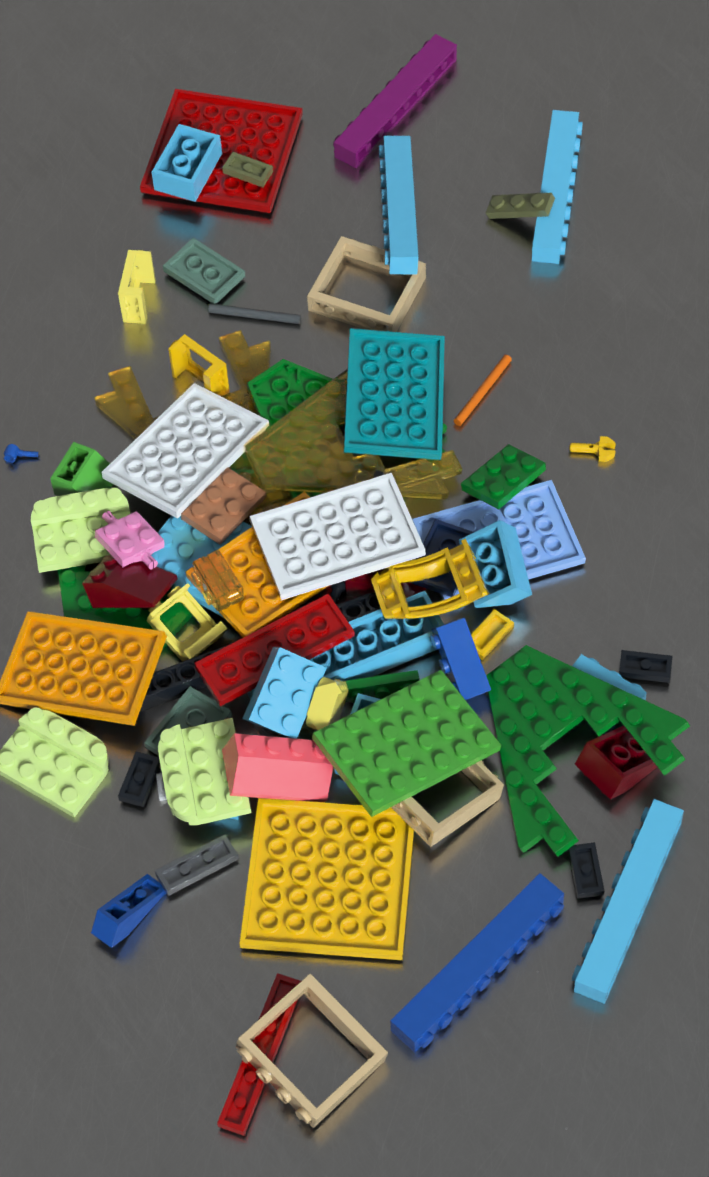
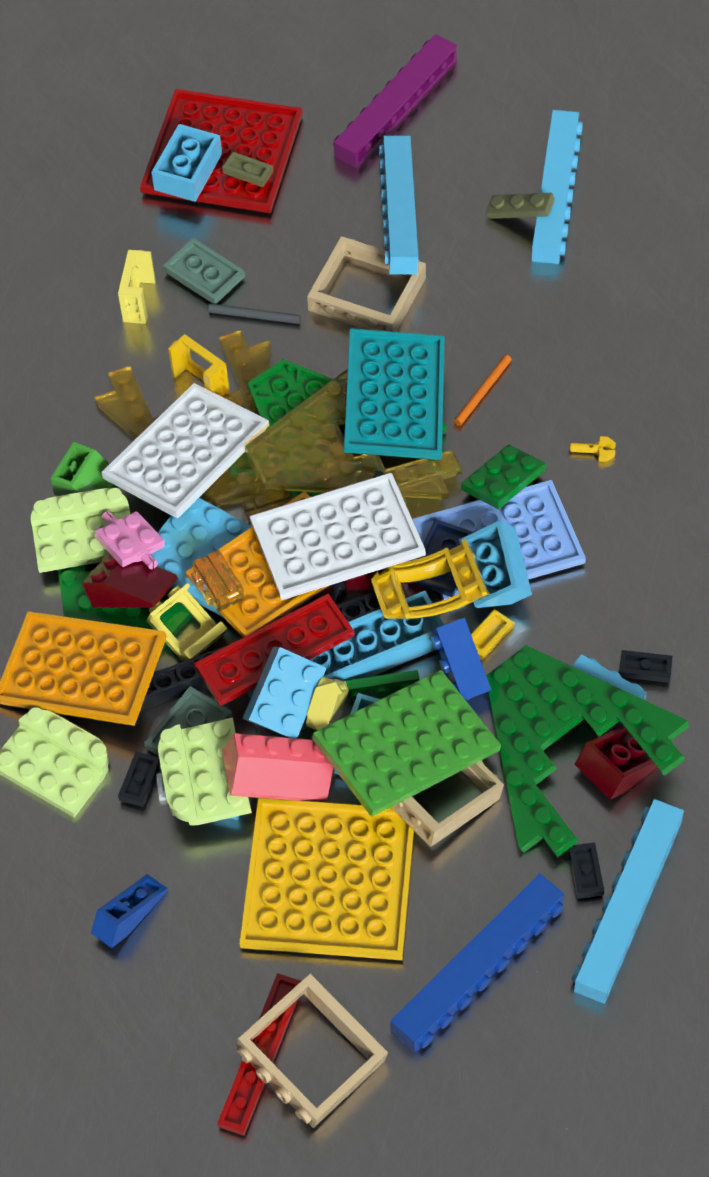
(12, 451): blue hand -> none
(196, 865): flat silver plate -> none
(223, 505): nougat plate -> none

